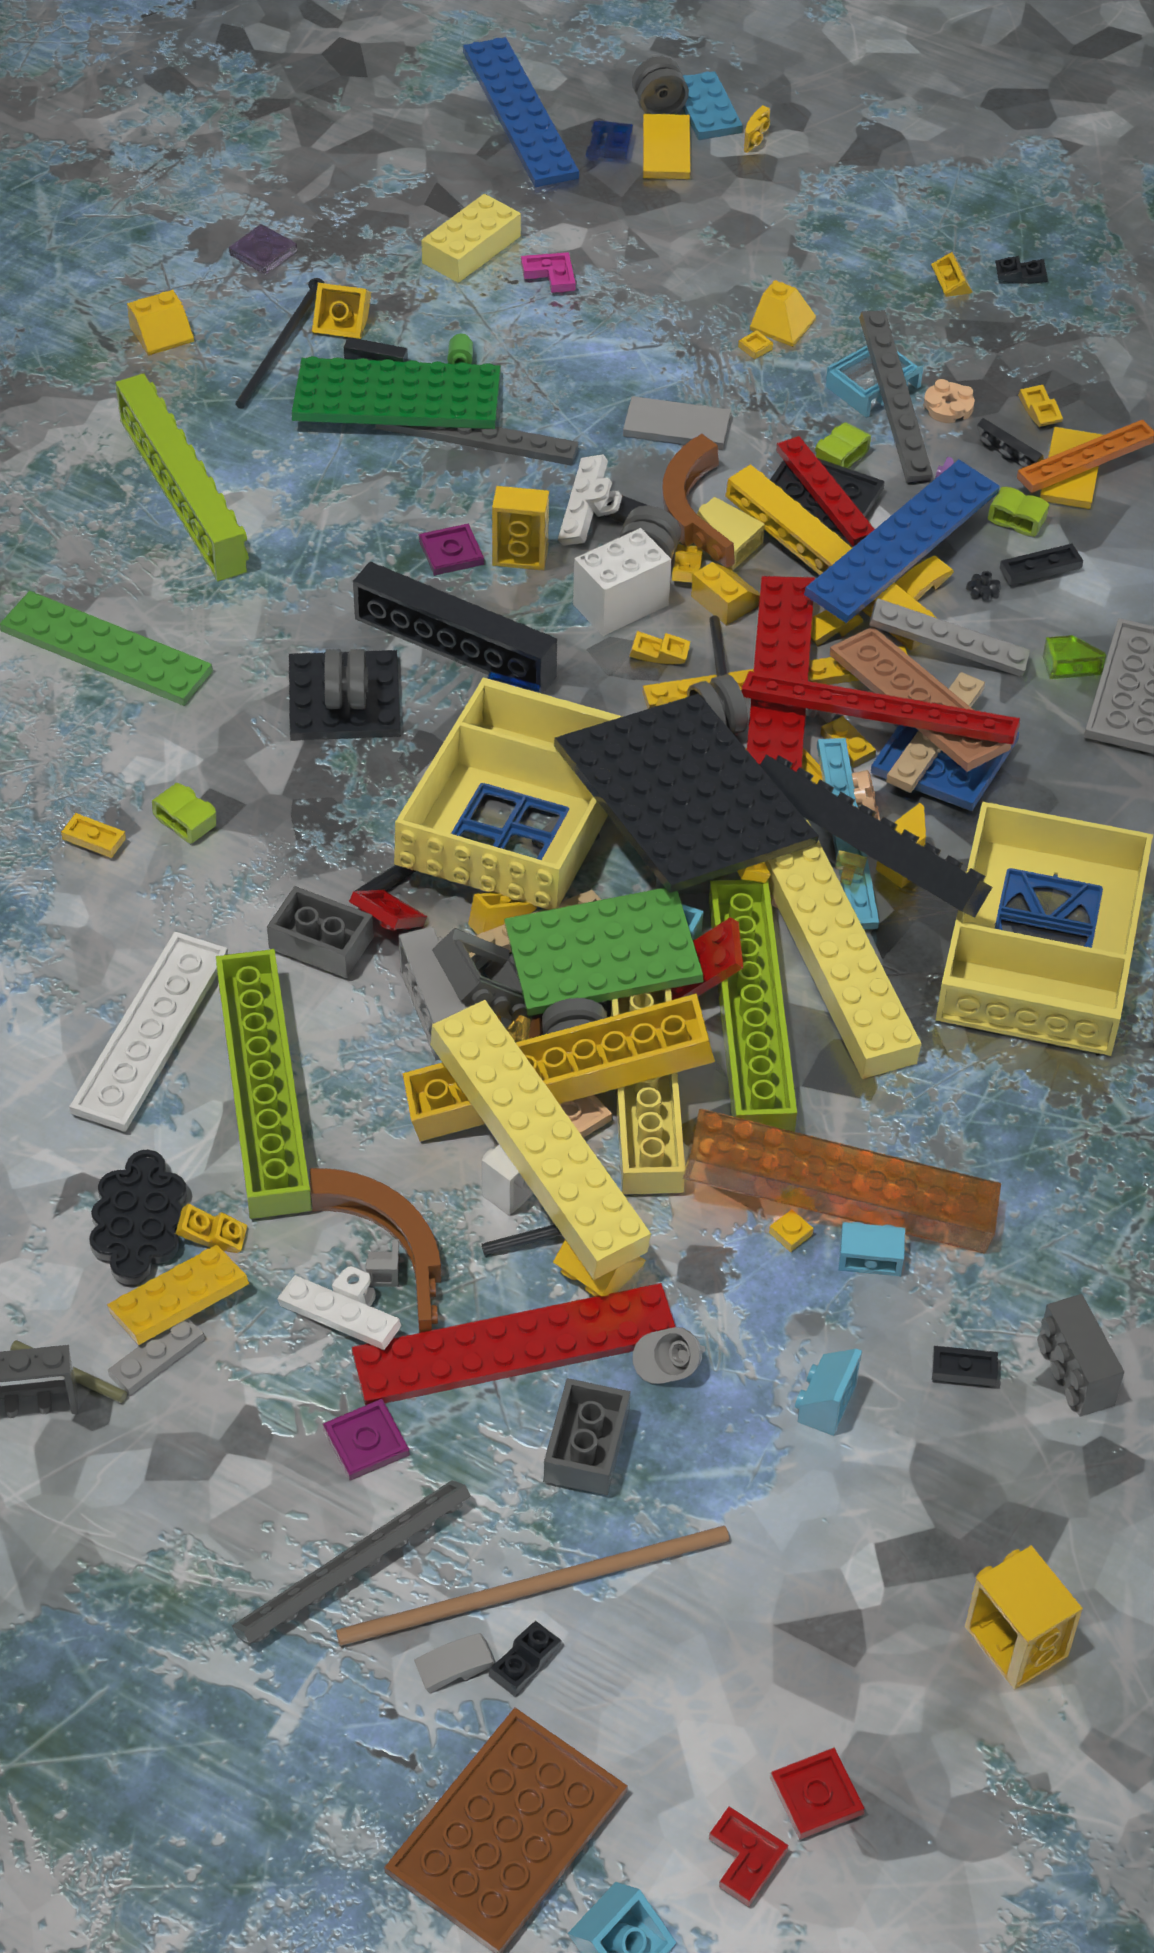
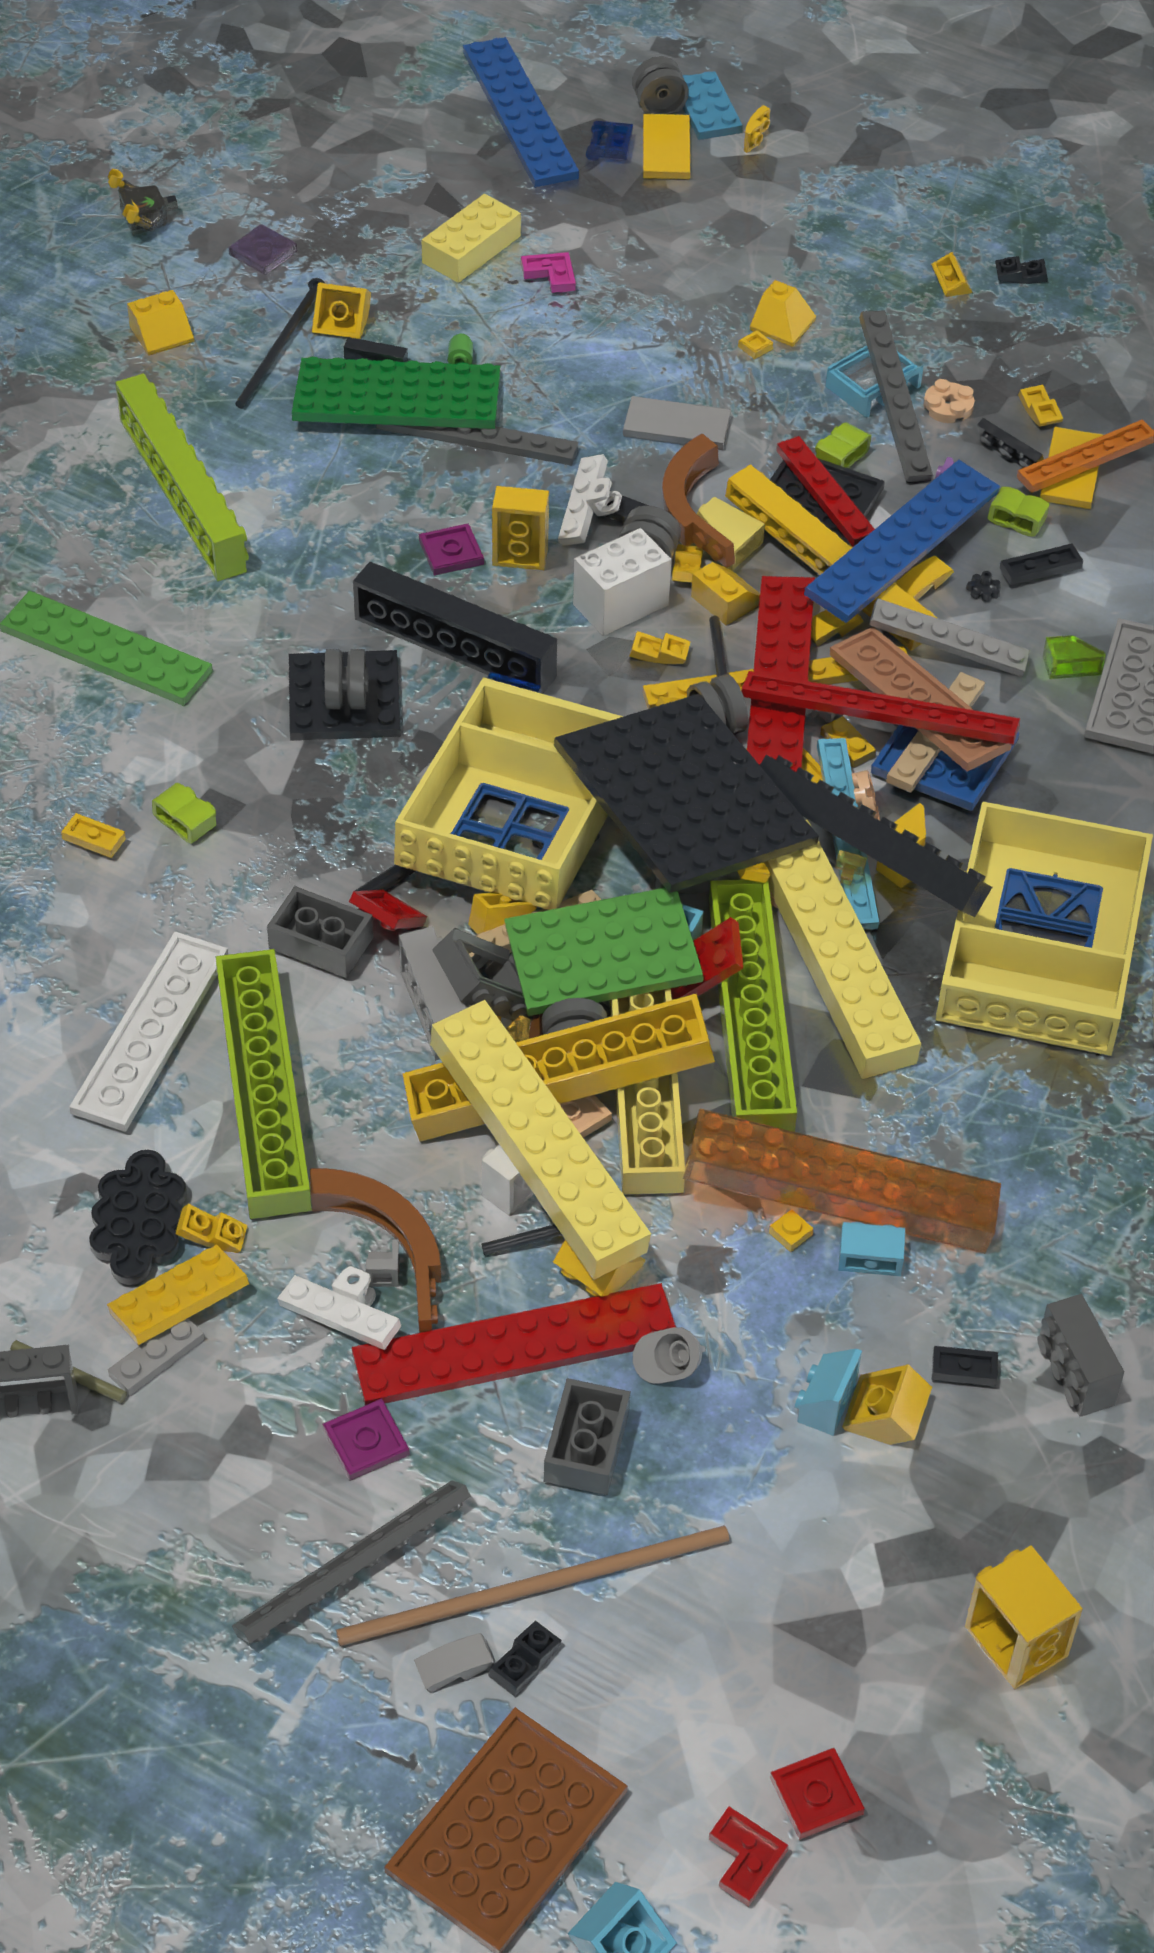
(141, 206): none -> clear smoke torso
(888, 1405): none -> yellow slope

